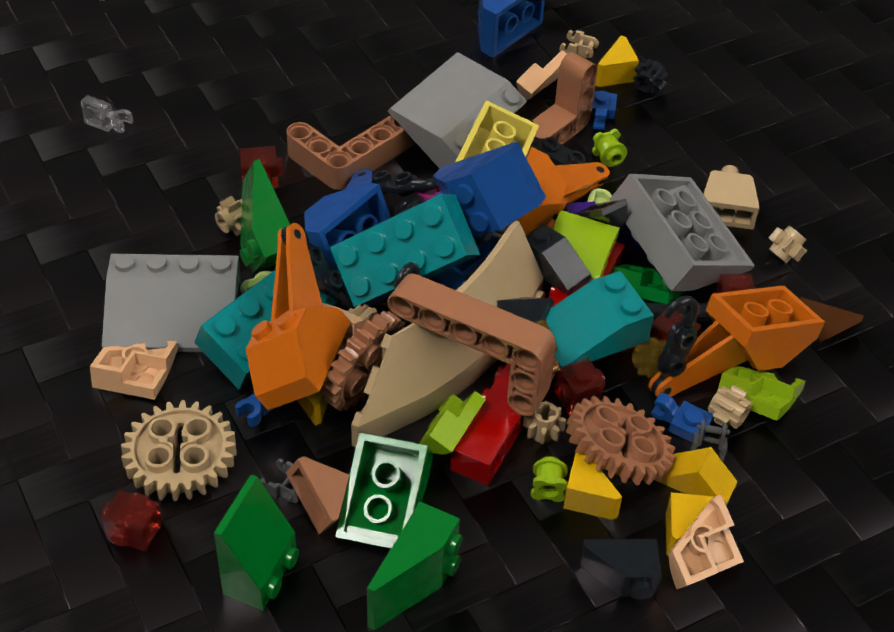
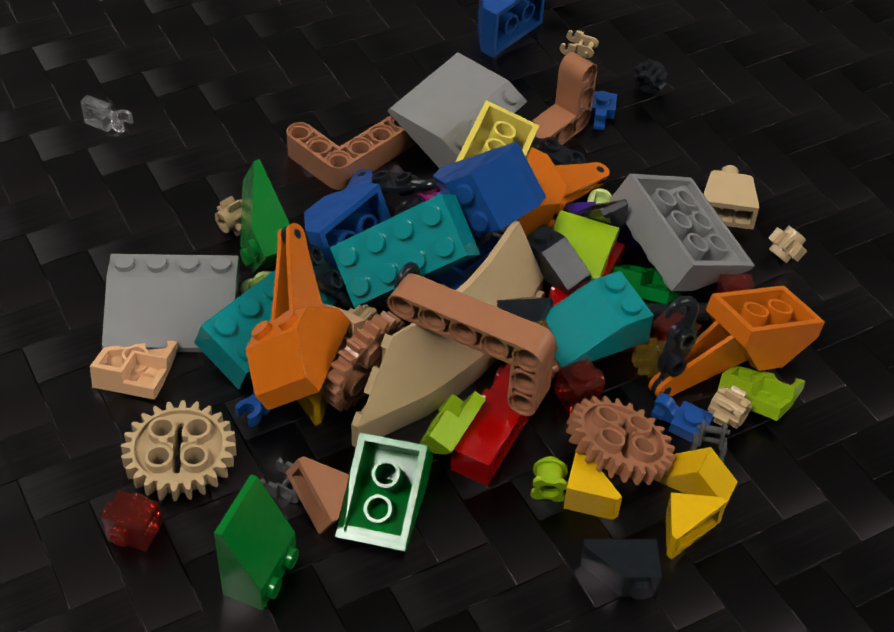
(267, 156): clear red brick -> none
(415, 564): green slope -> none
(538, 78): light nougat slope -> none
(545, 423): tan gear -> none
(609, 148): lime brick -> none
(617, 64): yellow slope -> none
(705, 546): light nougat slope -> none
(835, 319): reddish brown slope -> none

